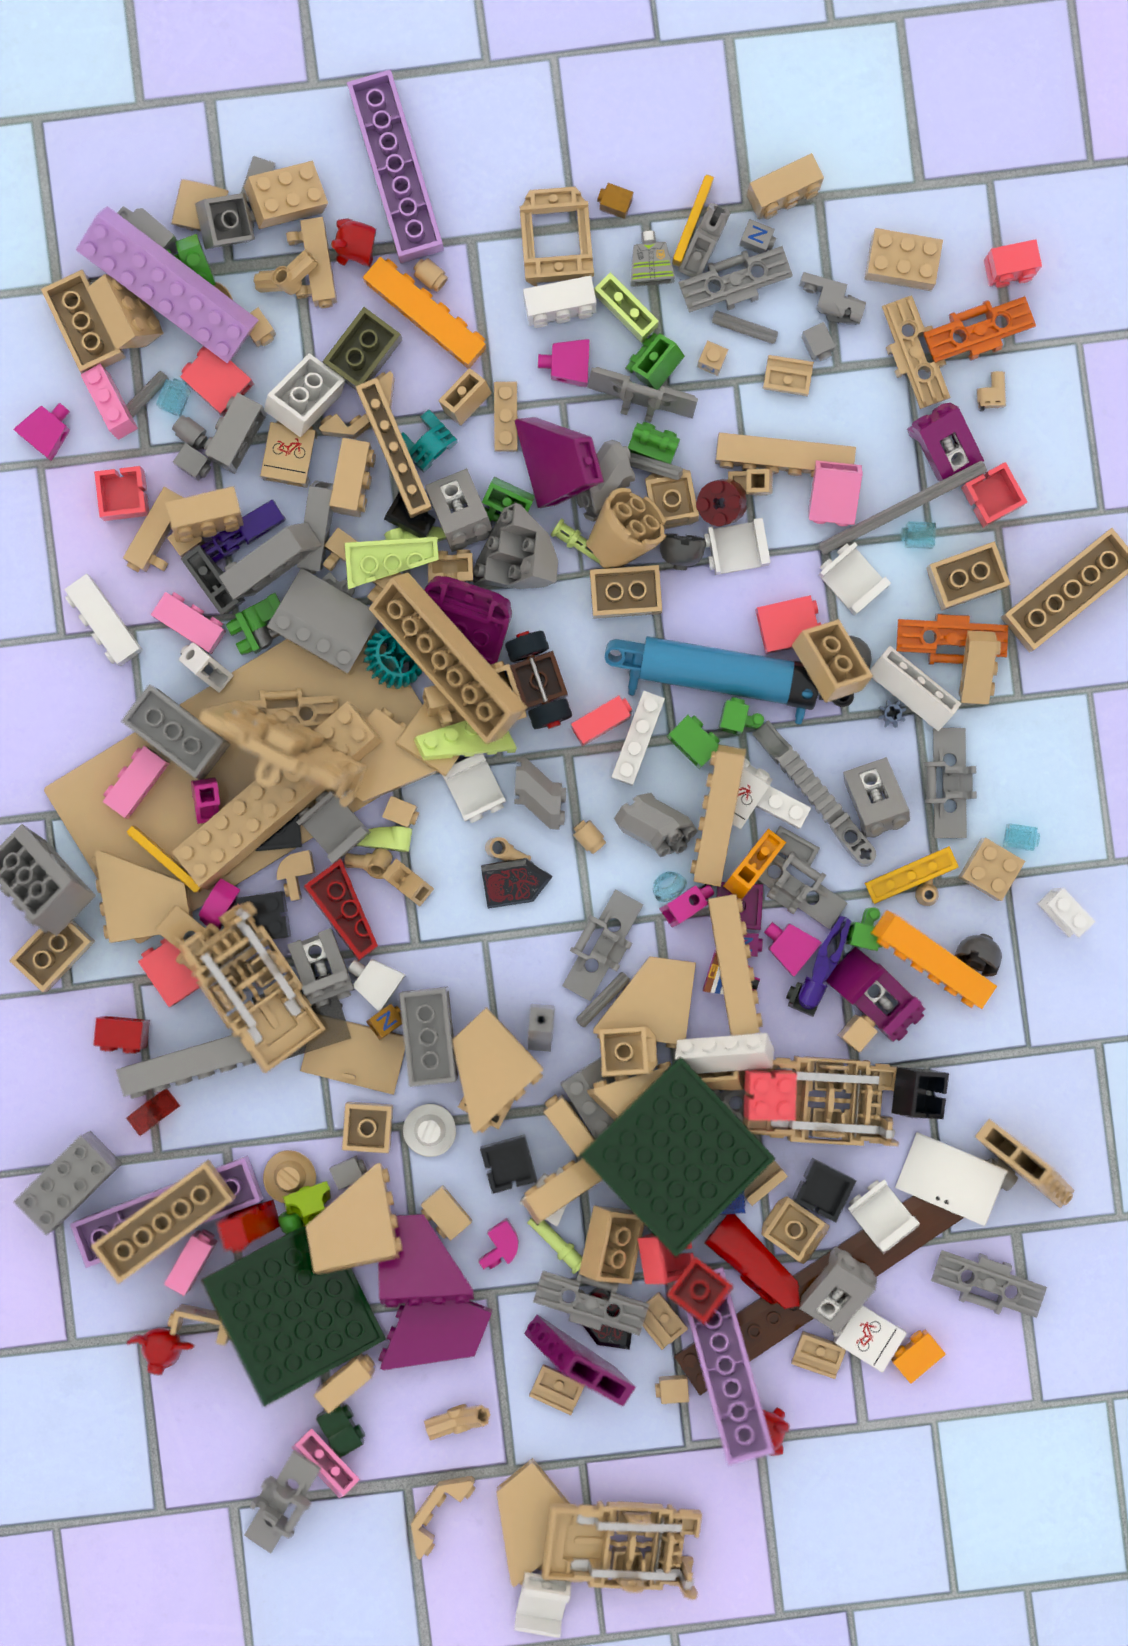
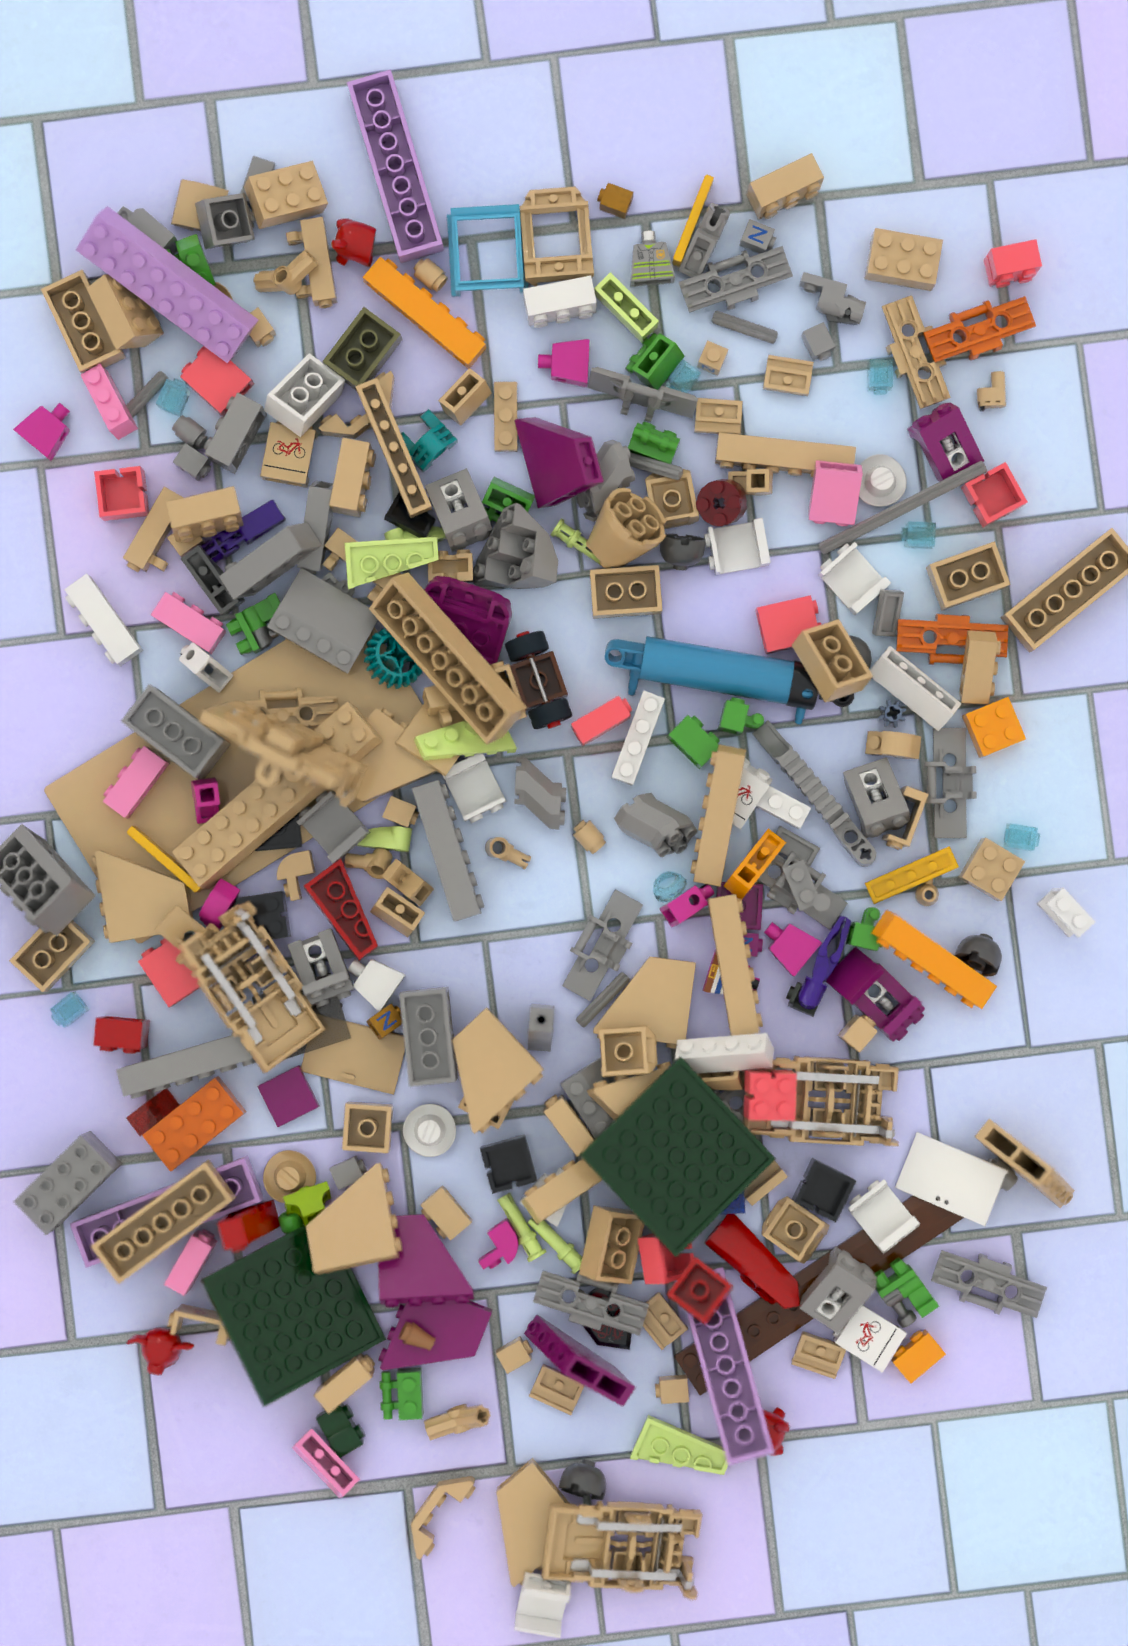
(68, 1010): none -> clear light blue brick
(194, 1123): none -> orange brick
(275, 1498): light grey piece -> none
(288, 1096): none -> magenta tile
(397, 912): none -> tan brick
(409, 1394): none -> bright green brick
(414, 1335): none -> medium nougat cone
(447, 851): none -> light grey brick
(483, 213): none -> medium azure piece
(513, 882): black tile -> none
(514, 1354): none -> tan brick
(525, 1236): none -> yellowish green pin
(583, 1479): none -> dark grey cylinder
(675, 1446): none -> yellowish green wing
(683, 377): none -> clear light blue brick
(718, 416): none -> tan plate
(804, 888): none -> light grey hinge
(880, 376): none -> clear light blue brick
(882, 480): none -> white hat
(888, 612): none -> light grey tile
(893, 744): none -> tan brick
(901, 1285): none -> bright green hips
(911, 1096): black piece -> none
(919, 798): none -> tan panel
(993, 727): none -> light orange brick

